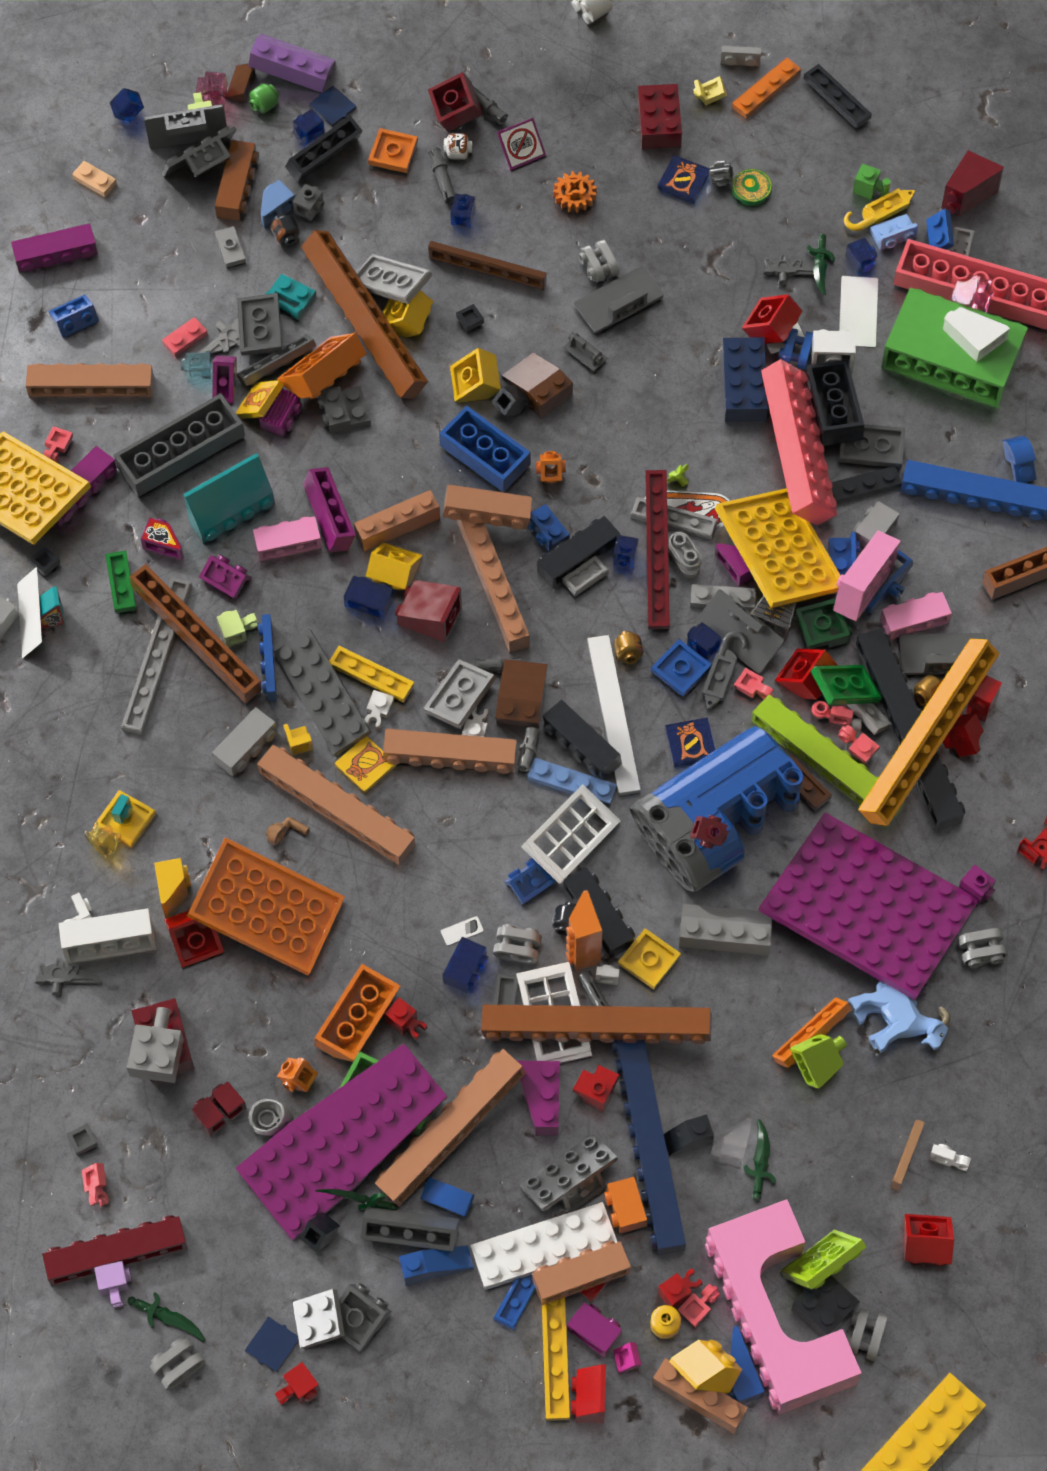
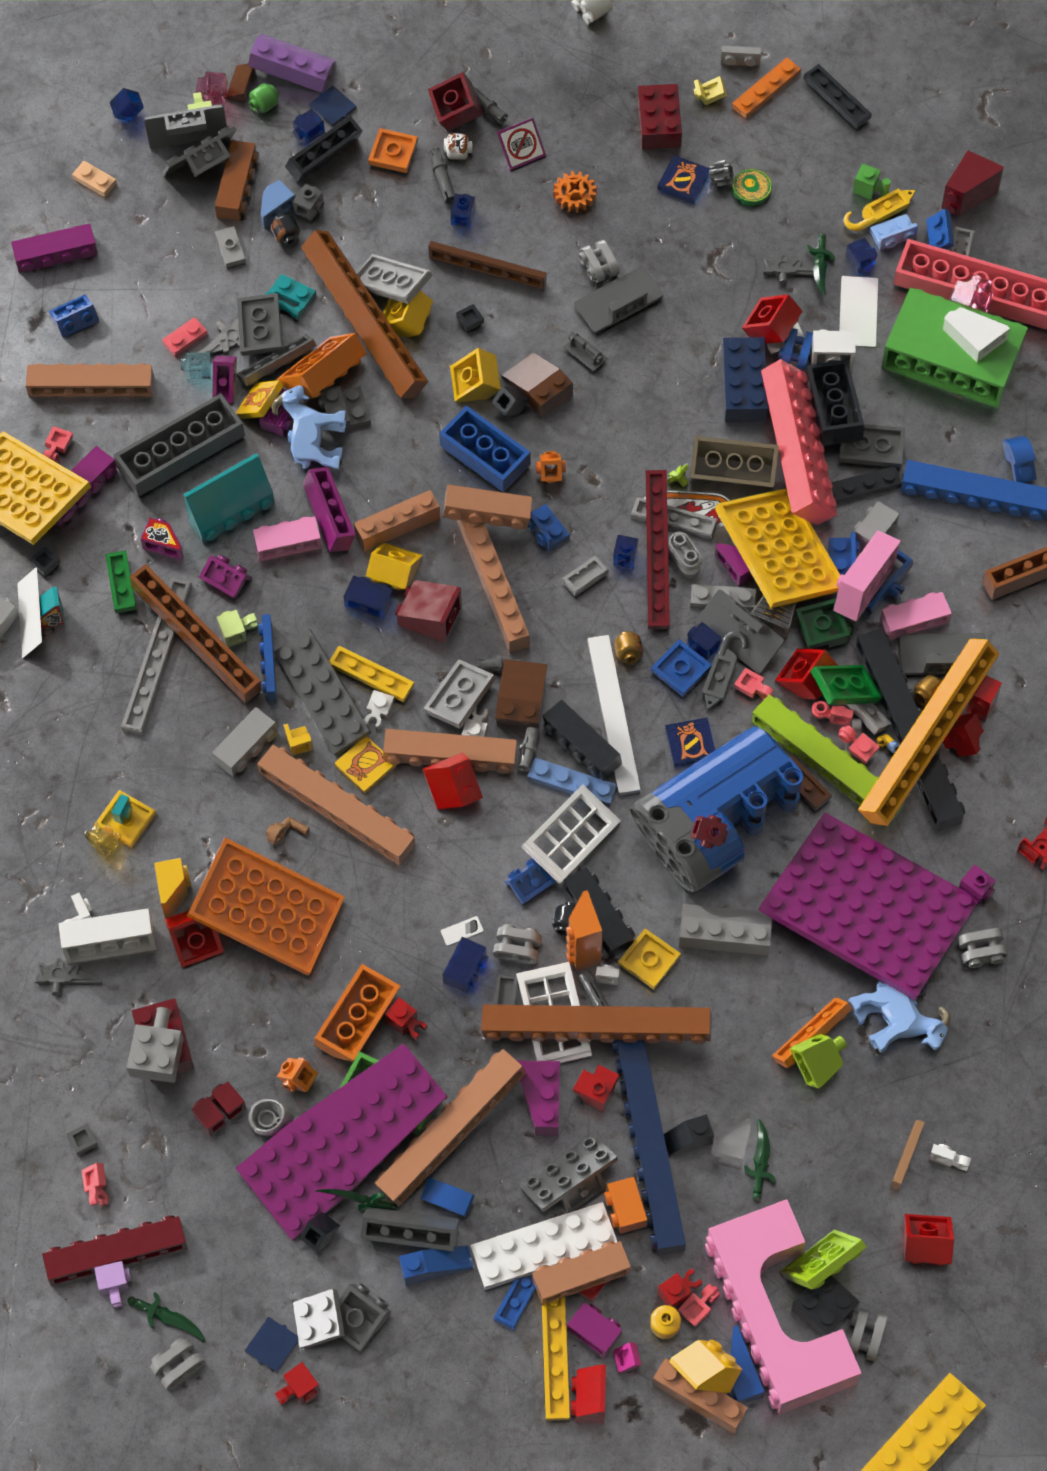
(308, 429): none -> light blue animal
(453, 782): none -> red slope
(569, 555): black brick -> none
(734, 461): none -> dark tan slope
(888, 742): none -> yellow arm

